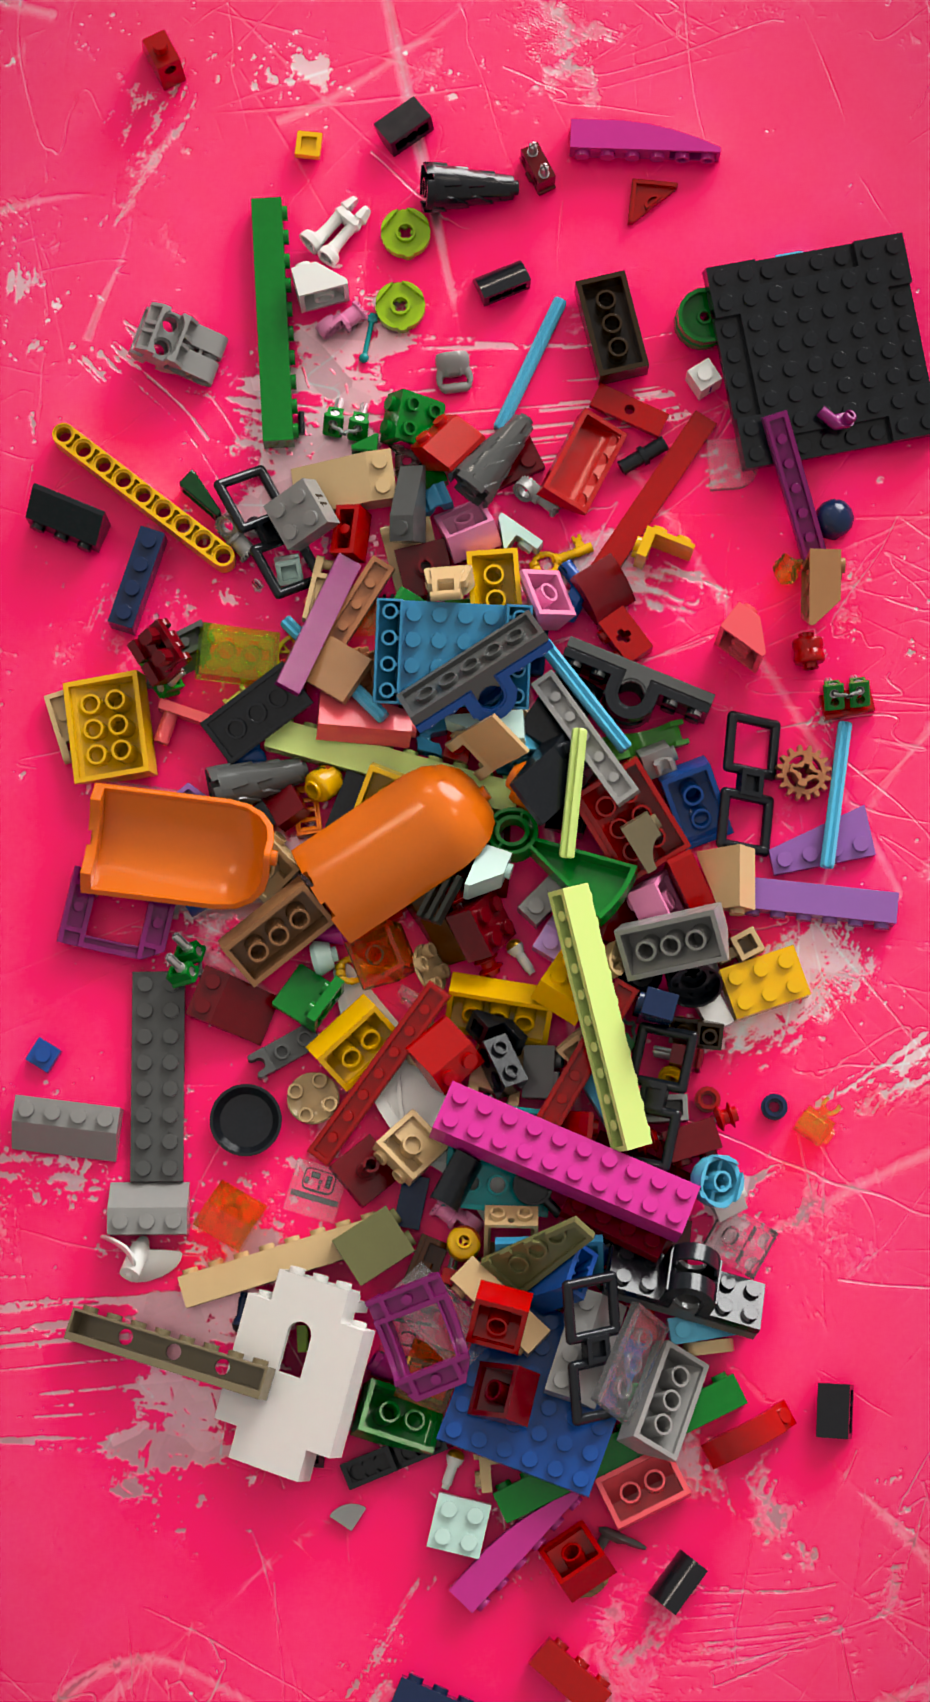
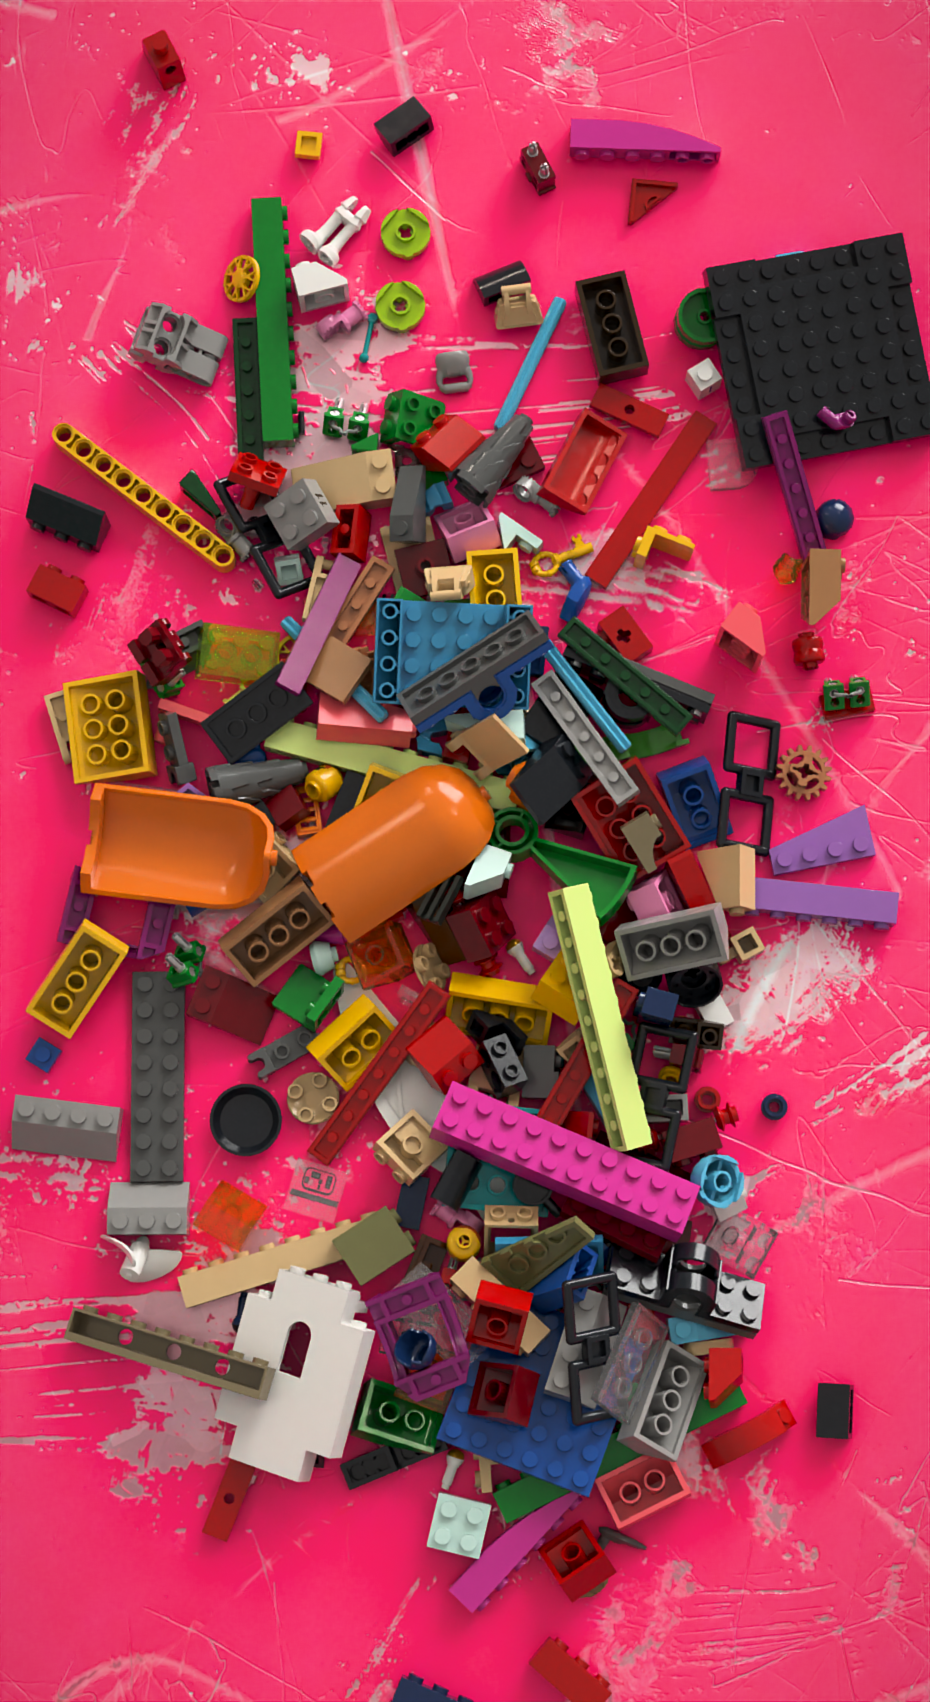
(58, 590): none -> red brick
(77, 978): none -> yellow brick
(137, 580): dark blue brick -> none
(179, 770): none -> dark grey plate
(224, 1514): none -> red tile
(241, 278): none -> yellow wheel
(247, 386): none -> dark green tile
(256, 477): none -> red plate
(302, 1338): lime tile -> none
(348, 1515): light grey tile -> none
(362, 1173): dark red tile -> none
(380, 1367): dark pink cone -> none
(415, 1349): none -> dark blue hair
(462, 187): black cone -> none
(517, 310): none -> tan piece
(537, 904): light grey brick -> none
(548, 596): bright pink slope -> none
(573, 793): yellowish green axle -> none
(603, 588): dark red slope -> none
(625, 676): none -> dark green tile
(642, 455): black pin -> none
(658, 759): light grey brick -> none
(677, 1582): black brick -> none
(725, 1374): none -> red slope
(764, 983): yellow brick -> none
(815, 1124): brick -> none
(836, 795): medium azure axle -> none

